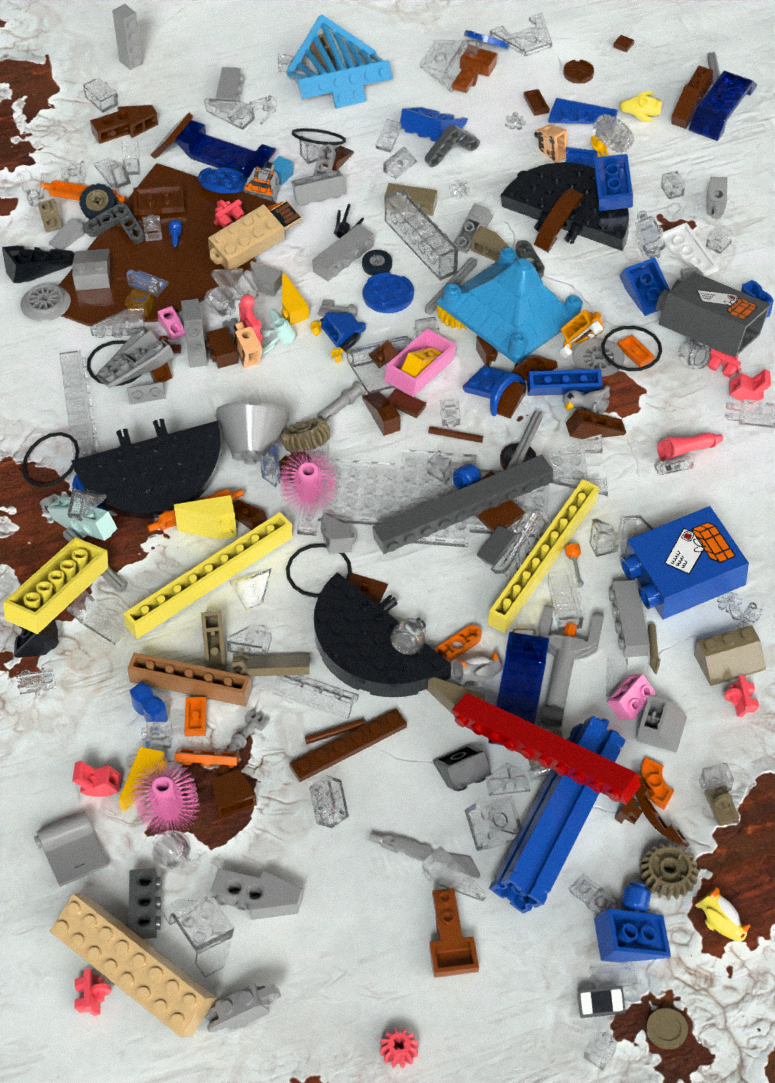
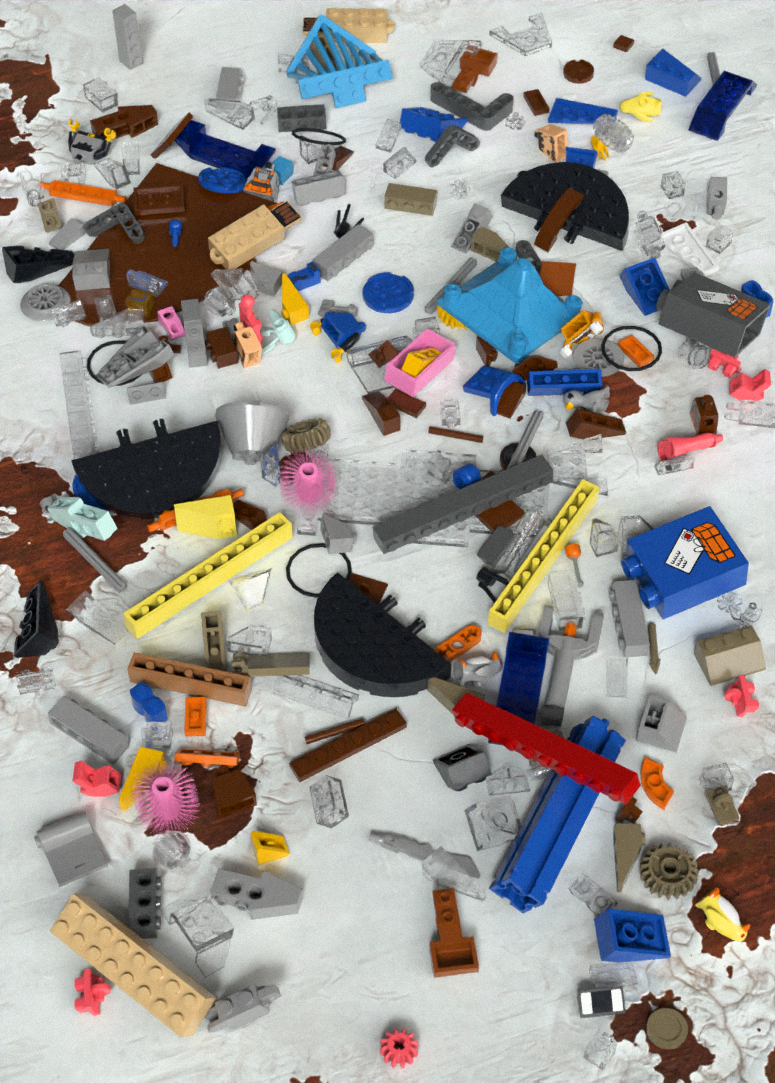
(34, 445): black piece -> none
(55, 585): light yellow brick -> none
(68, 313): none -> clear hips
(83, 502): clear slope -> none
(88, 146): none -> torso
(88, 729): none -> light grey brick
(92, 195): black wheel -> none
(104, 307): none -> clear brick
(152, 223): clear brick -> none
(226, 210): coral hips -> none
(239, 740): light grey hinge -> none
(268, 846): none -> yellow slope
(301, 117): none -> dark grey brick
(305, 277): none -> blue leg
(347, 397): light grey pin -> none
(363, 23): none -> tan piece
(378, 257): black bush -> none
(408, 636): clear piece -> none
(421, 234): clear brick -> none
(477, 114): none -> dark grey beam
(486, 39): tile -> none
(488, 578): none -> black plant
(539, 534): none -> light grey piece
(558, 277): none -> dark orange piece
(613, 182): blue brick -> none
(627, 847): none -> dark tan slope
(630, 697): bright pink brick -> none
(635, 897): blue head -> none
(670, 832): reddish brown slope -> none
(671, 74): none -> blue wedge
(692, 96): reddish brown brick -> none
(704, 411): none -> reddish brown torso

